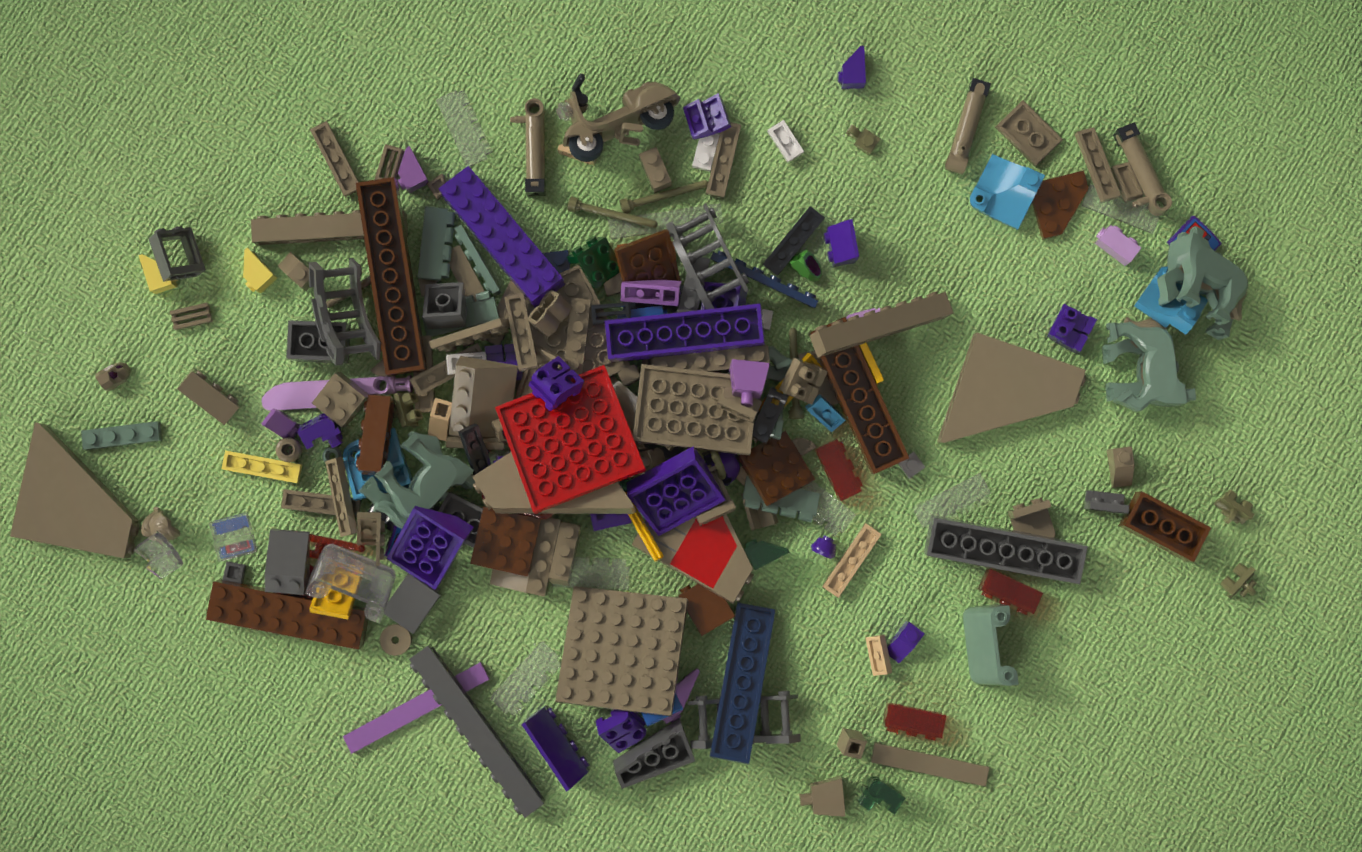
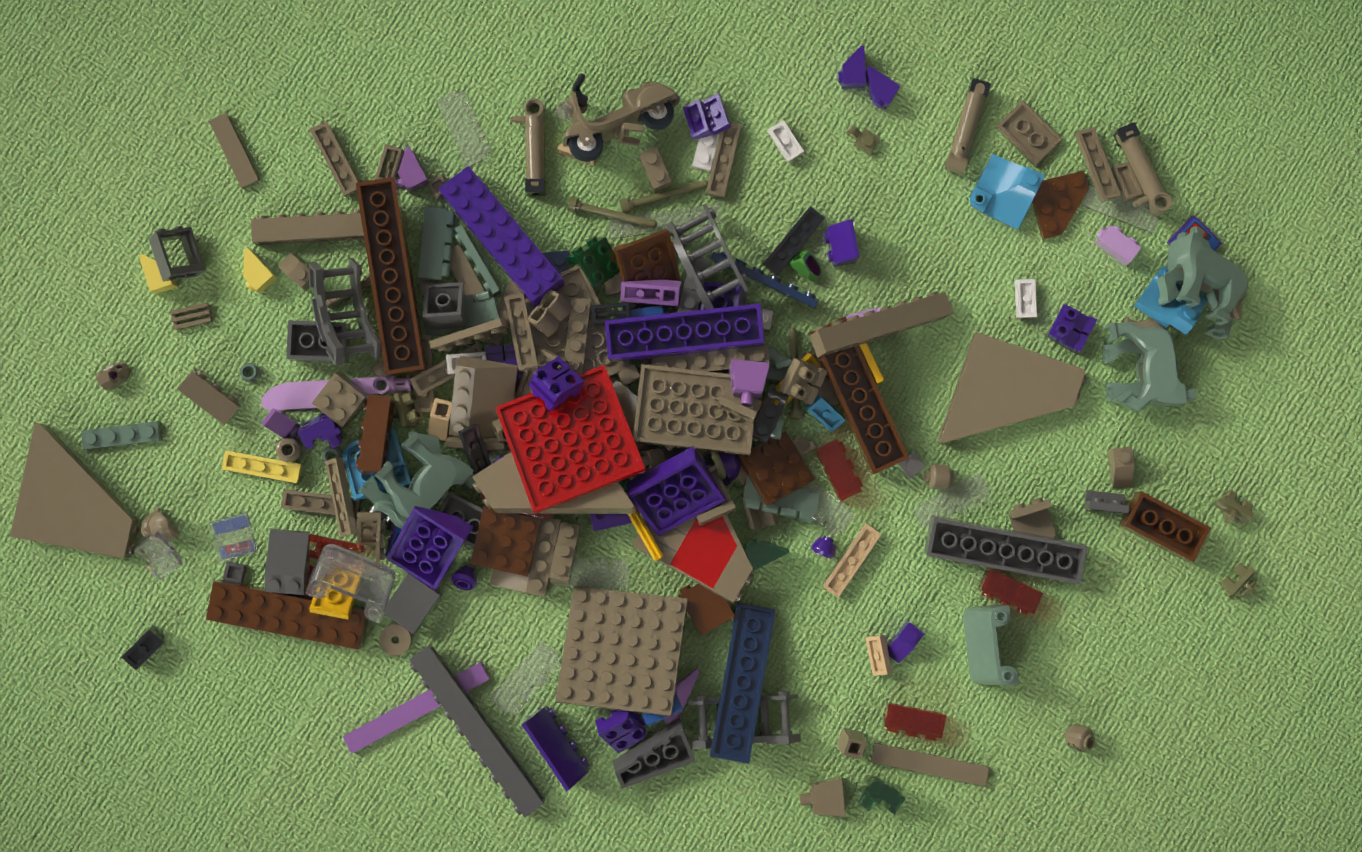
(143, 648): none -> black hinge
(234, 151): none -> dark tan tile
(244, 372): none -> sand green plate
(465, 578): none -> dark purple cone
(880, 88): none -> dark purple slope
(939, 476): none -> dark tan head
(1025, 298): none -> white plate
(1079, 737): none -> dark tan head

